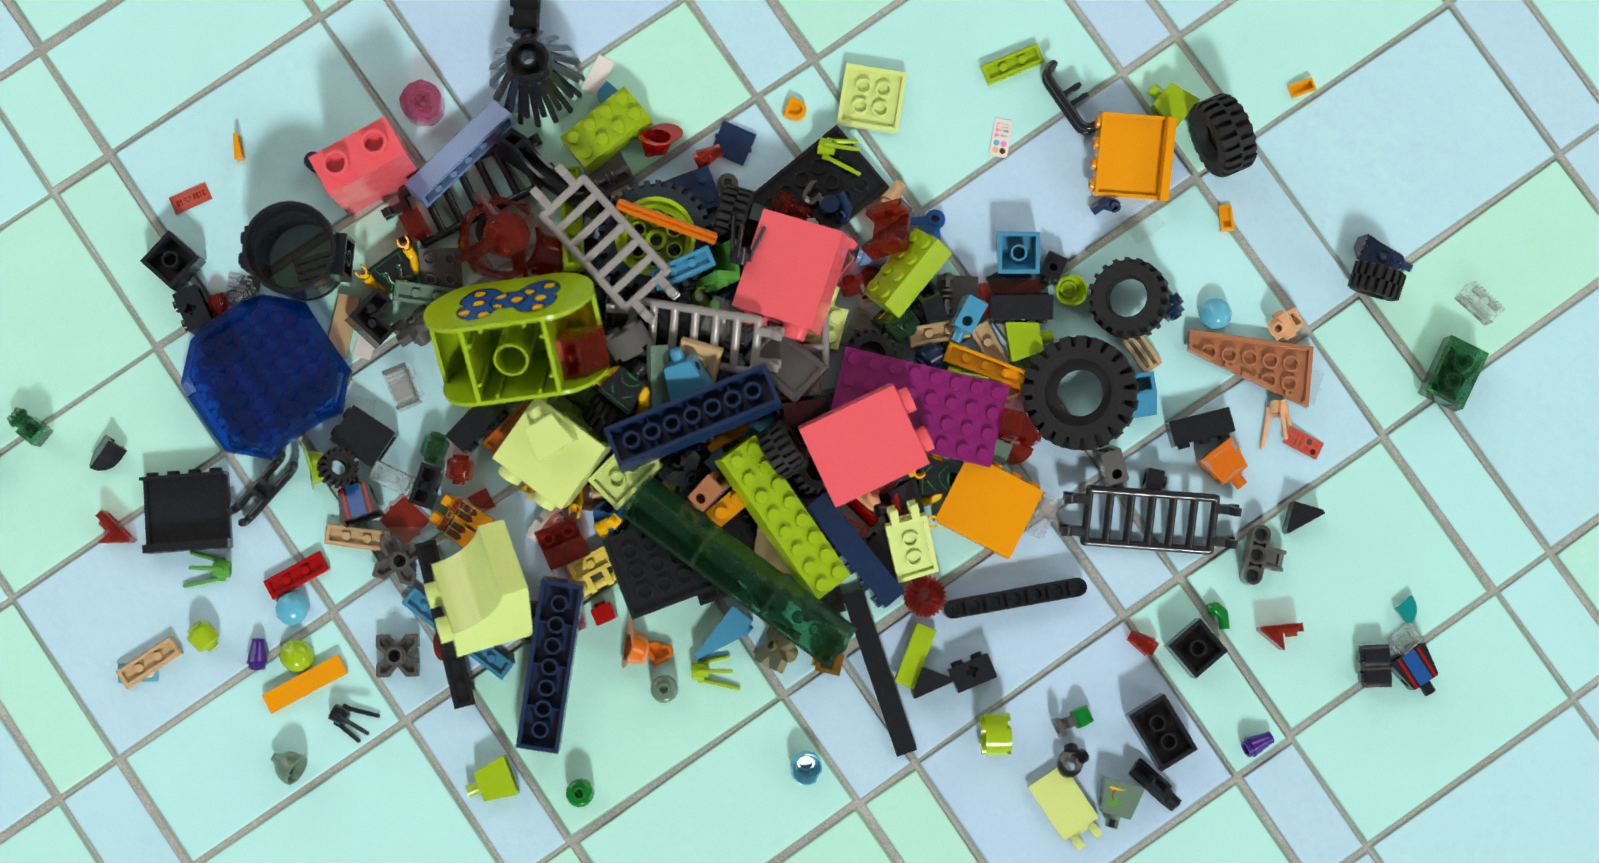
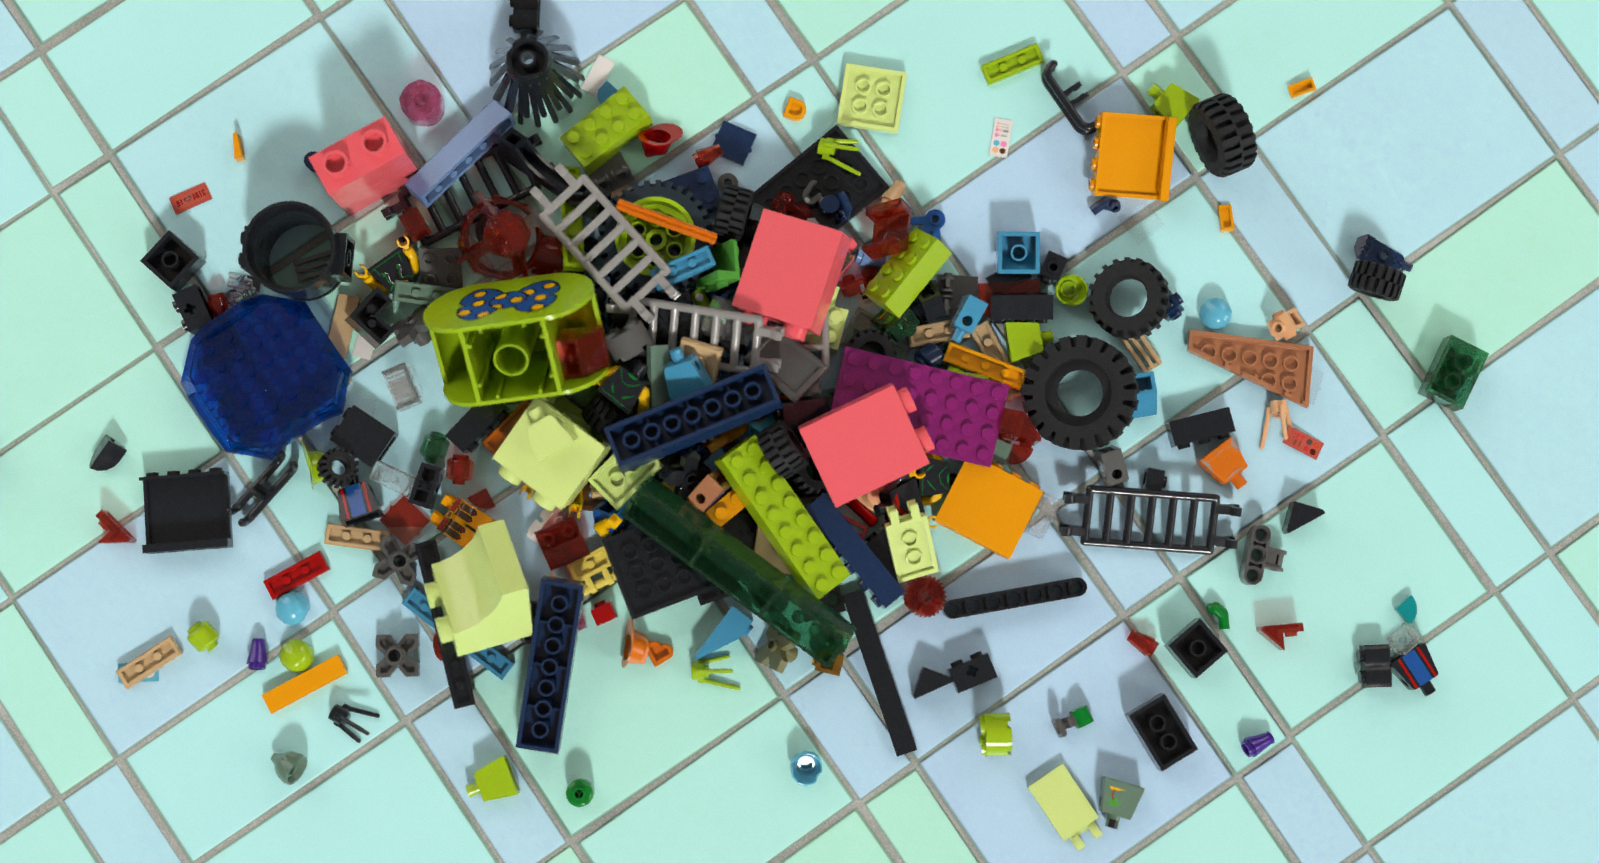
(30, 427): clear green brick -> none
(221, 569): bright green plant -> none
(664, 688): sand green head -> none
(738, 254): black plant -> none
(914, 656): lime tile -> none
(1081, 757): black piece -> none
(1154, 784): black hinge -> none
(1479, 303): clear brick -> none

